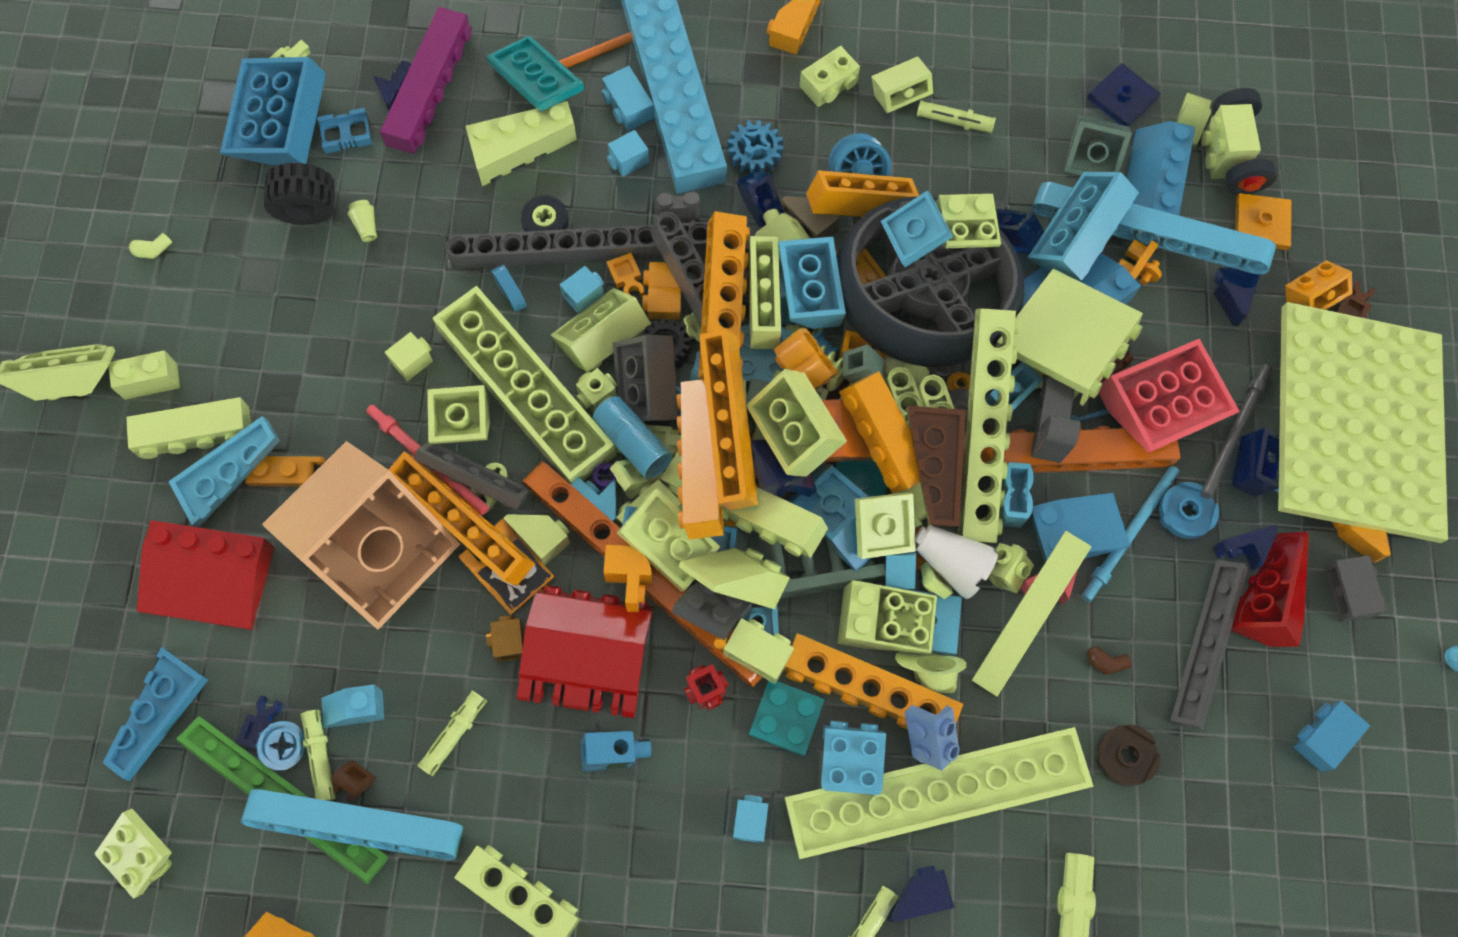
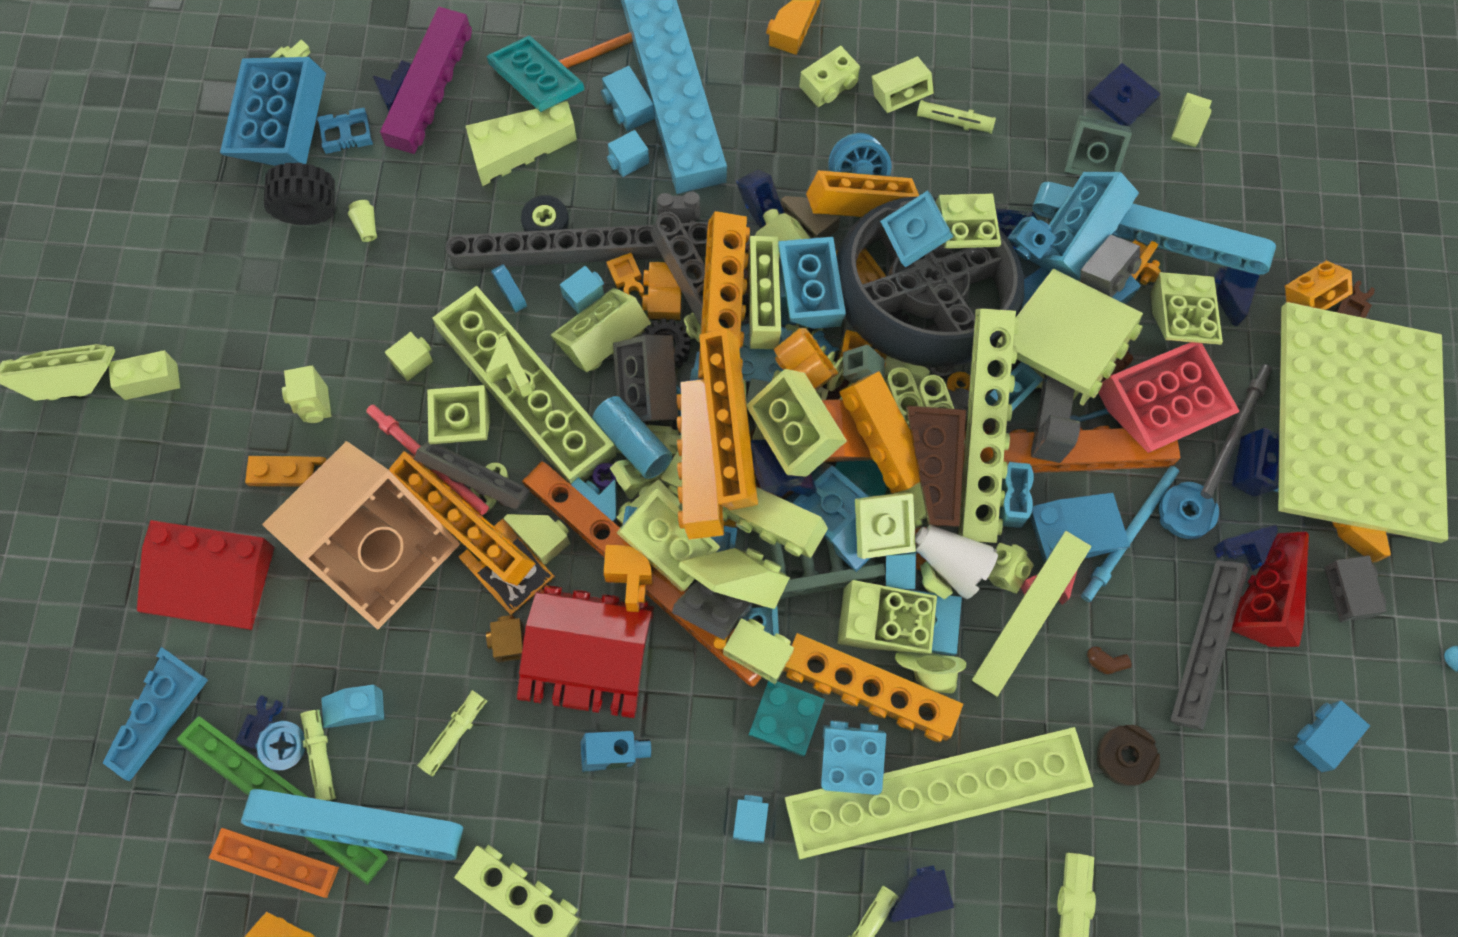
(134, 853): yellowish green plate -> none
(149, 249): yellowish green arm -> none
(186, 427): yellowish green brick -> none
(220, 472): medium azure wing -> none
(274, 862): none -> orange plate
(307, 394): none -> yellowish green brick
(352, 779): reddish brown tile -> none
(505, 364): none -> yellowish green slope
(594, 389): yellowish green brick -> none
(706, 676): red brick -> none
(755, 147): dark azure gear -> none
(932, 736): medium blue bracket -> none
(1032, 238): none -> dark azure brick
(1111, 266): none -> brick
(1160, 165): dark azure slope -> none
(1186, 308): none -> yellowish green slope
(1234, 143): brick -> none
(1264, 218): light orange plate -> none

